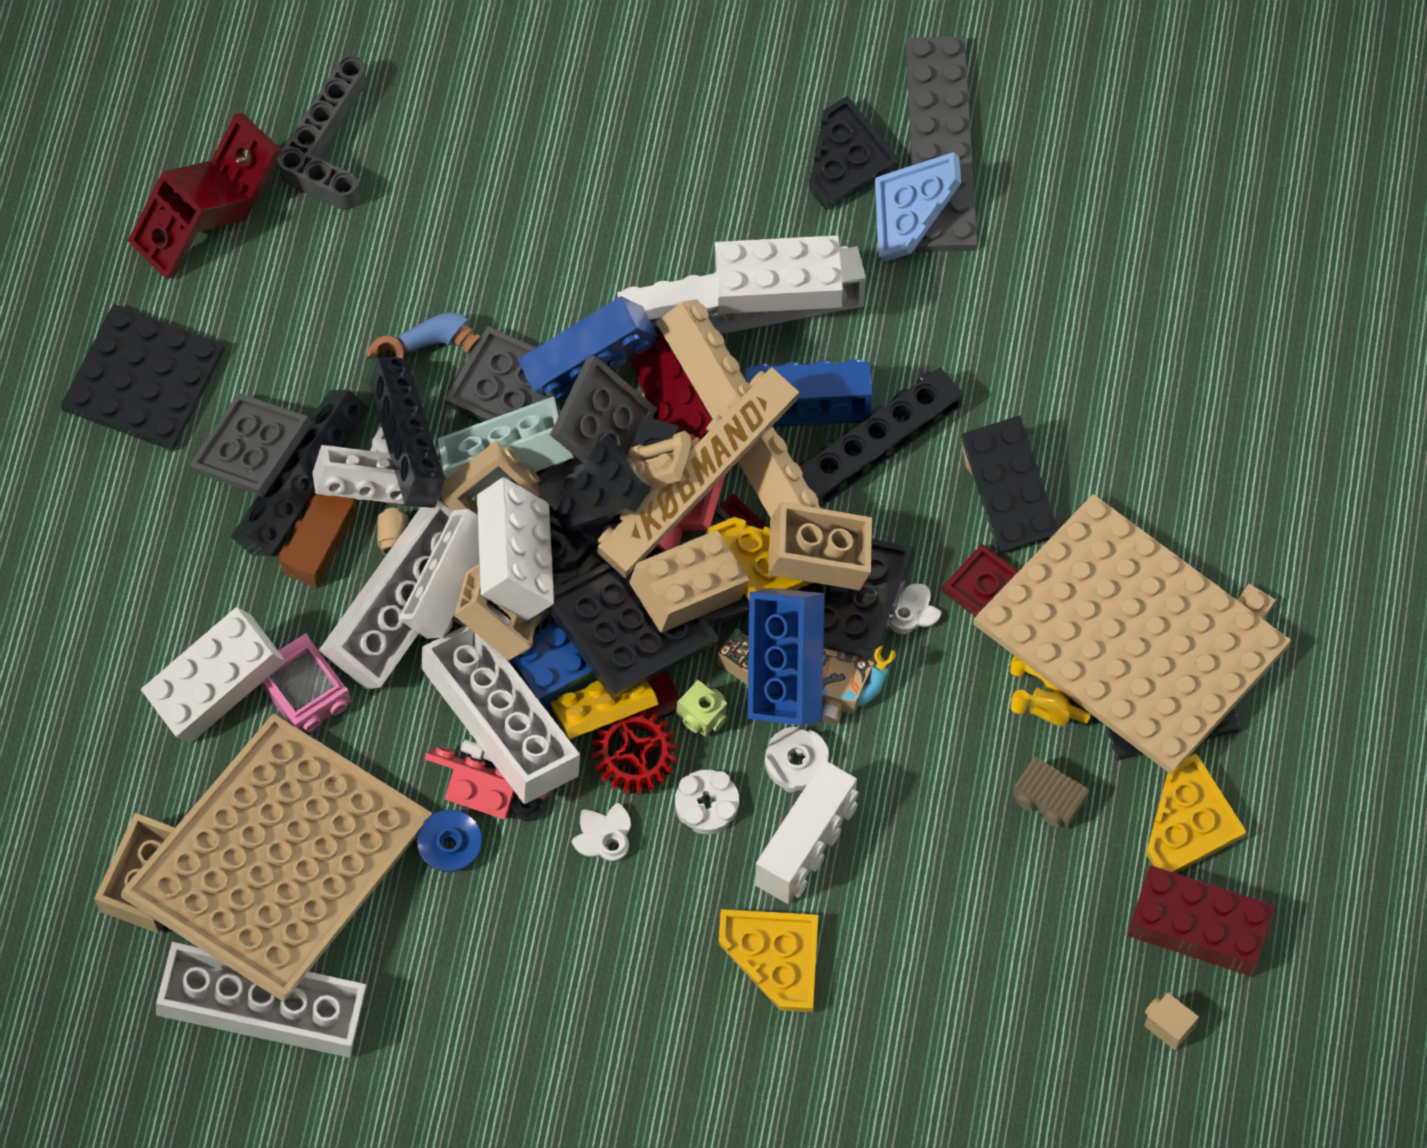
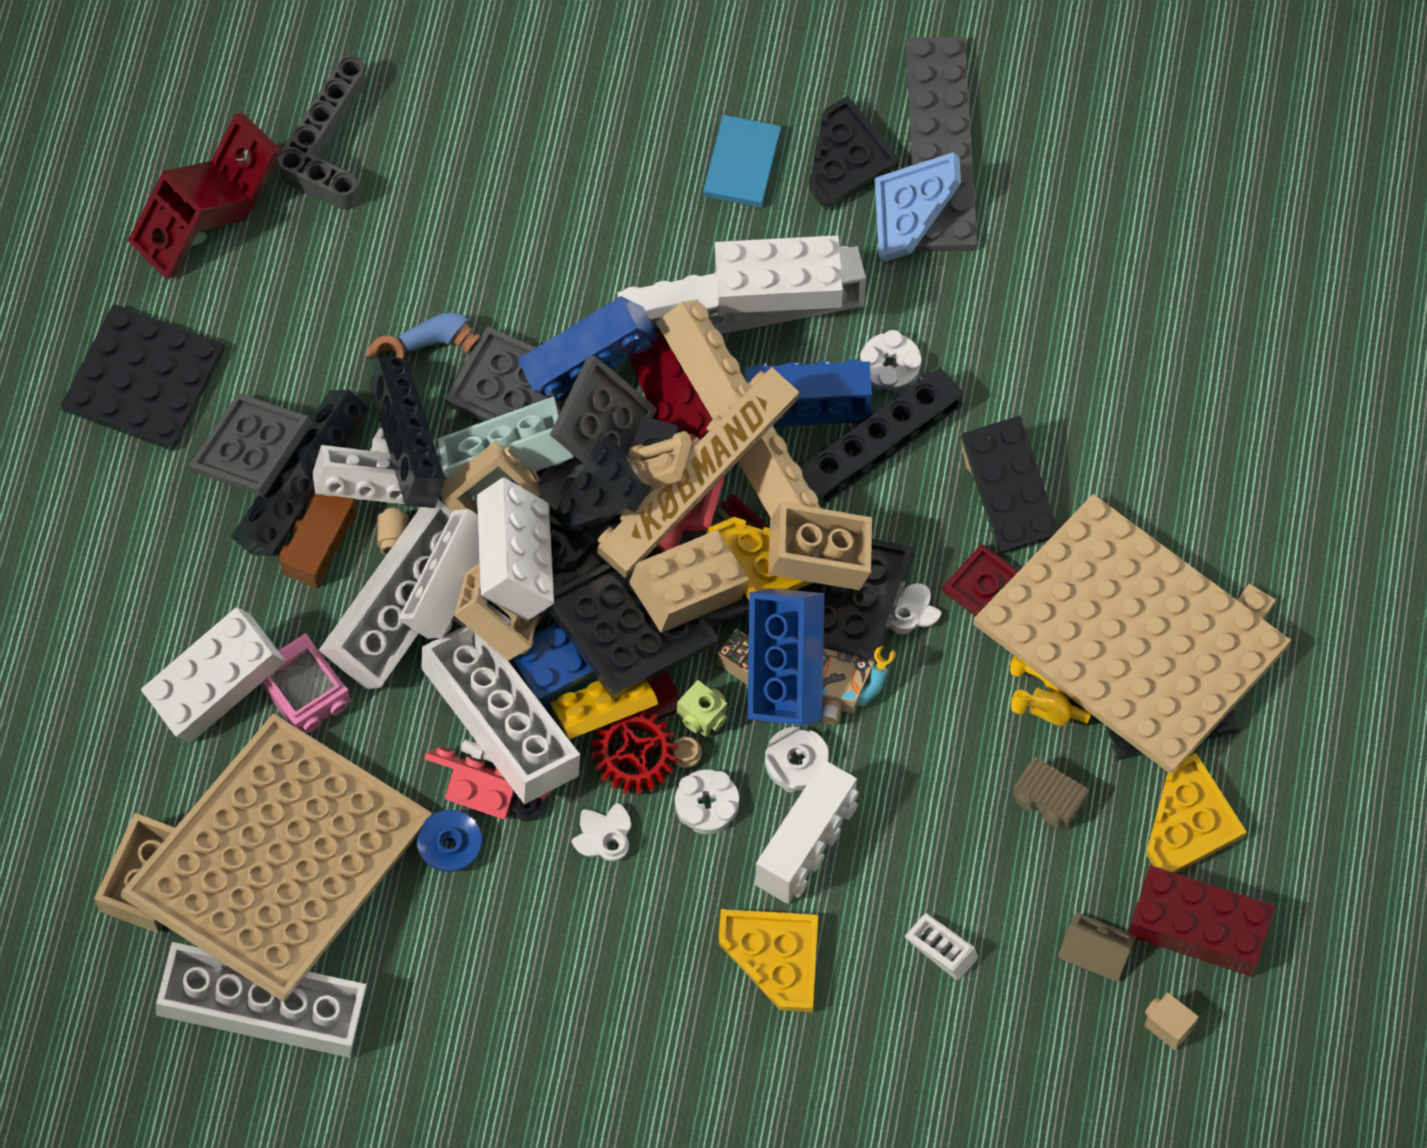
(688, 752): none -> tan plate
(742, 161): none -> dark azure tile
(895, 346): none -> white plate
(957, 960): none -> white slope
(1096, 946): none -> dark tan panel

